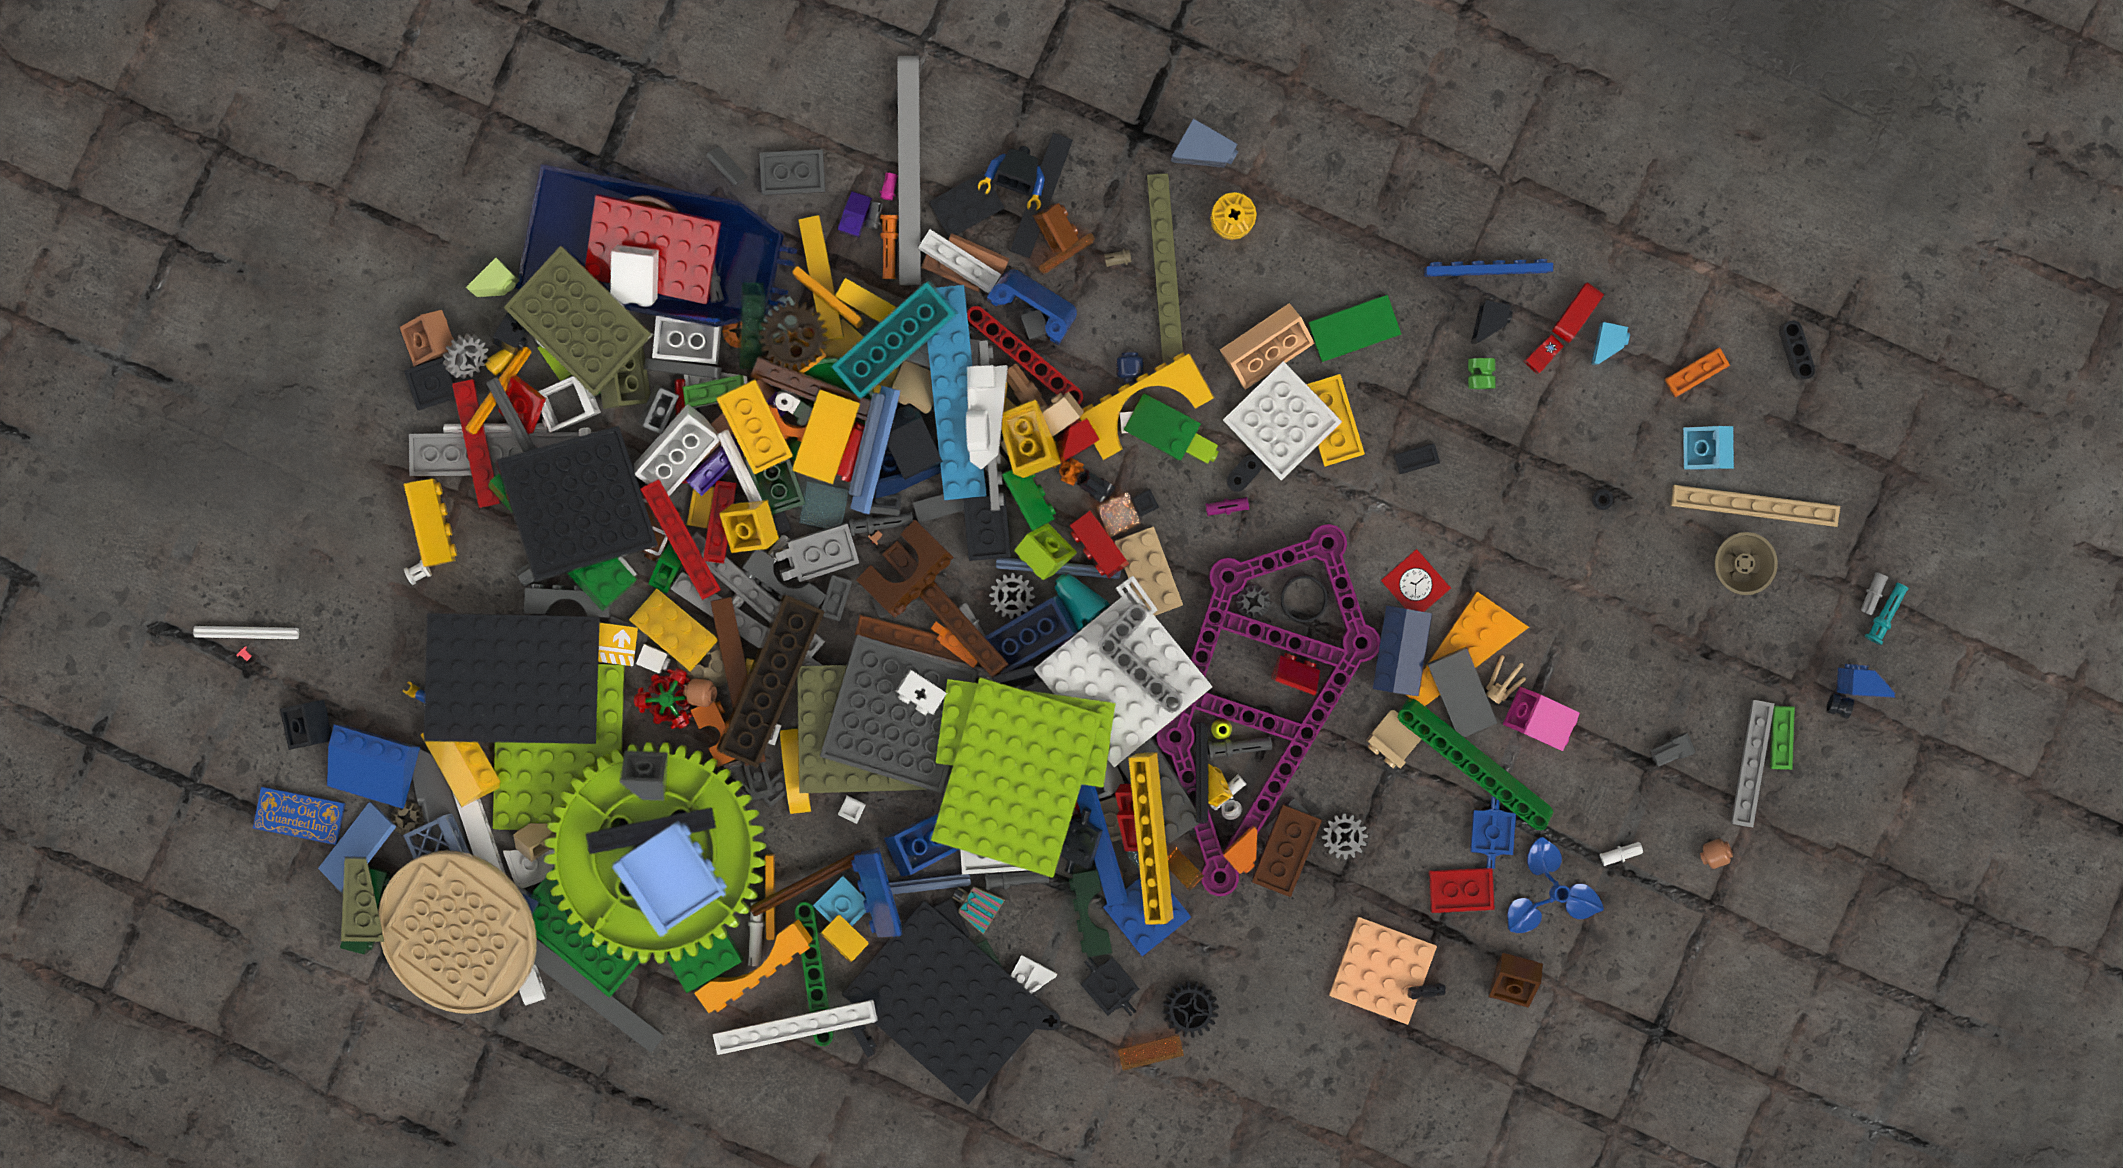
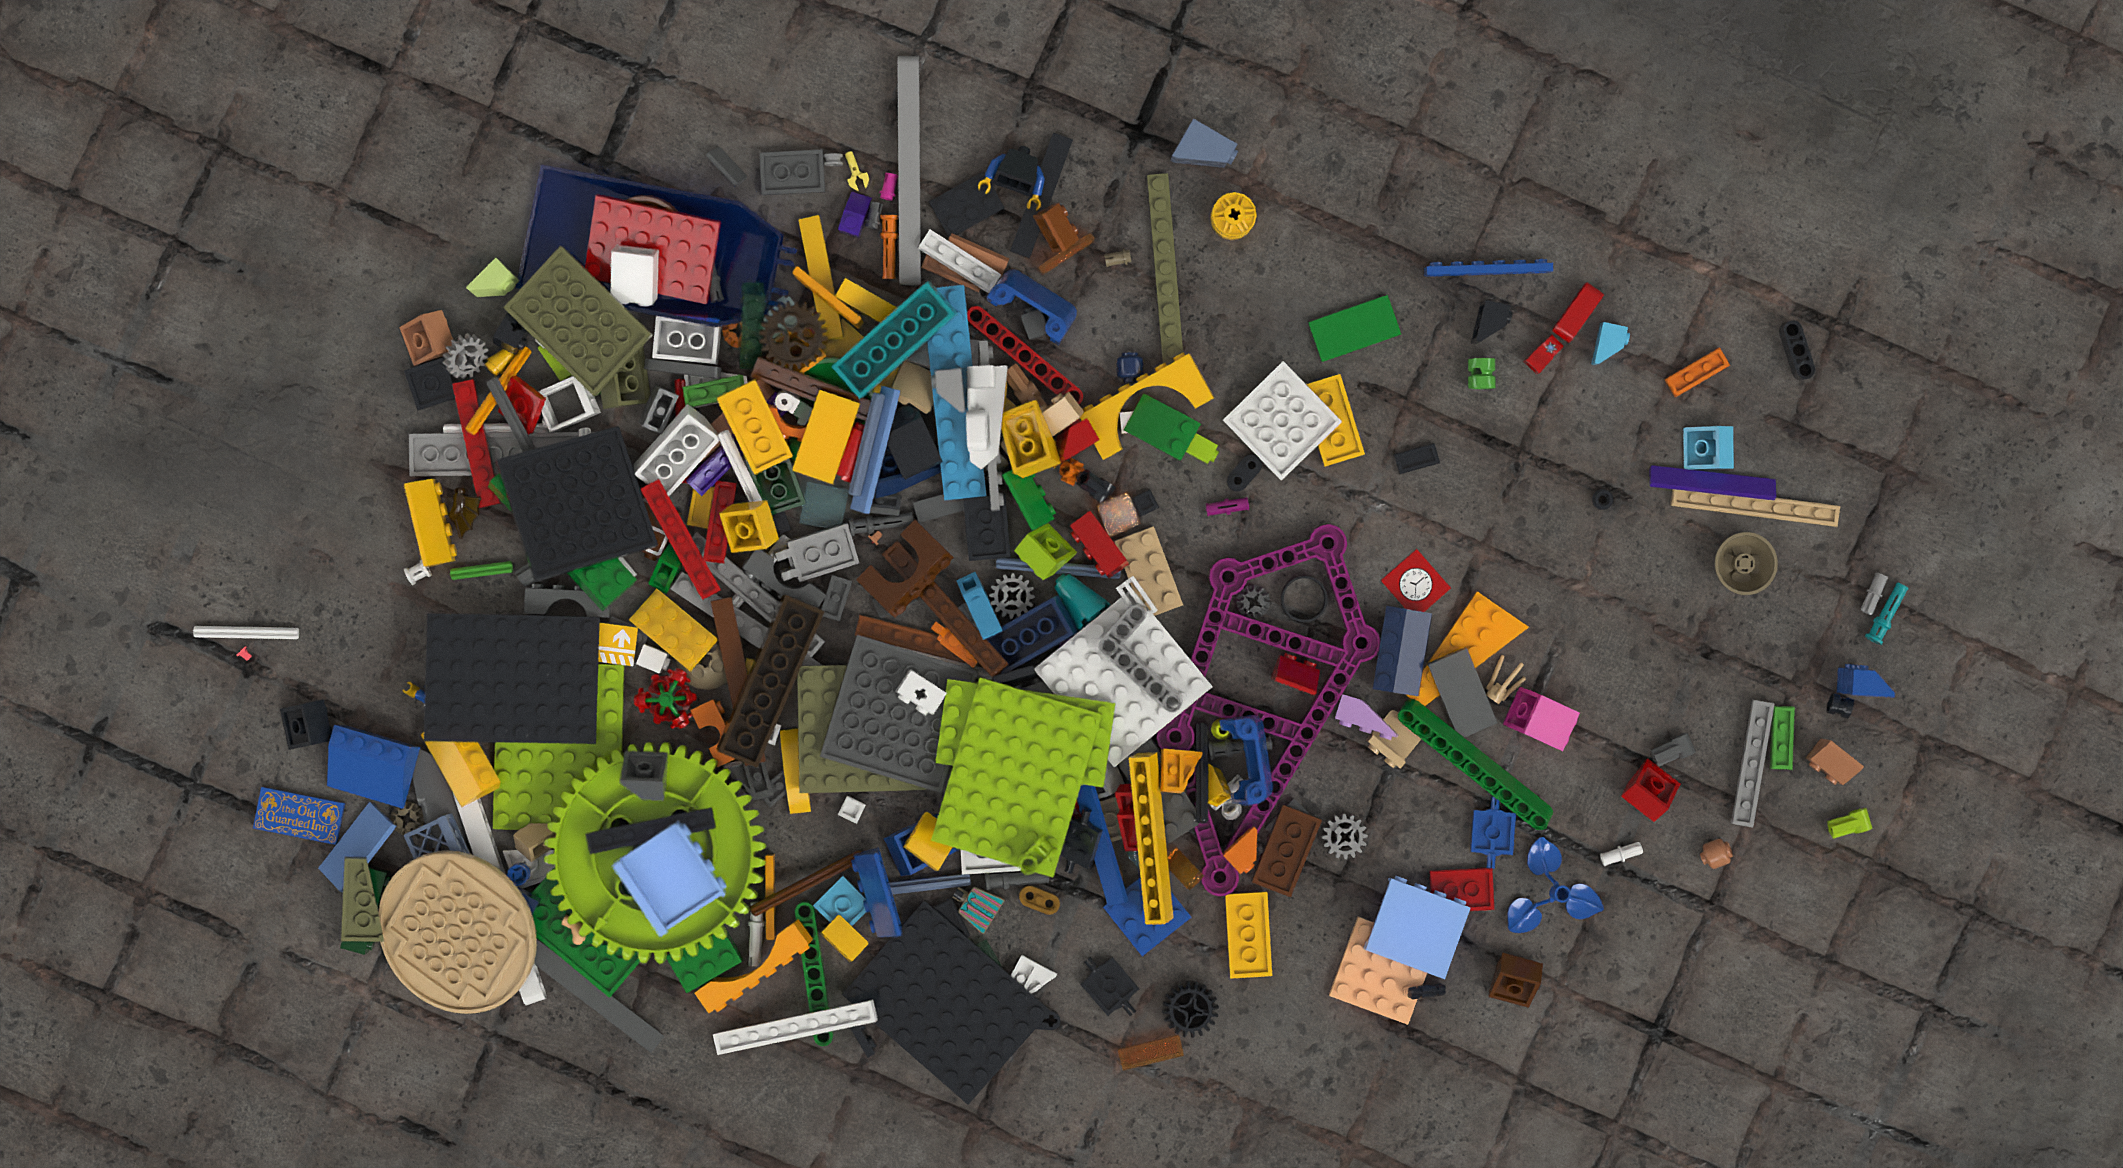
(464, 511): none -> dark brown arm
(481, 570): none -> bright green axle
(515, 873): none -> blue wheel
(575, 928): none -> light nougat arm
(700, 692): nougat head -> none
(833, 159): none -> light grey bush
(855, 172): none -> light yellow bar
(922, 847): none -> yellow tile
(950, 386): none -> light grey slope
(979, 605): none -> dark azure slope
(1037, 854): none -> lime piece
(1039, 899): none -> pearl gold plate
(1096, 939): clear green arch -> none
(1177, 768): none -> light orange wing
(1248, 934): none -> yellow plate
(1259, 784): none -> blue windscreen
(1267, 346): light nougat slope -> none
(1360, 713): none -> lavender slope
(1417, 927): none -> light blue panel
(1651, 790): none -> red slope
(1712, 482): none -> dark purple tile
(1833, 762): none -> nougat slope
(1855, 822): none -> lime piece

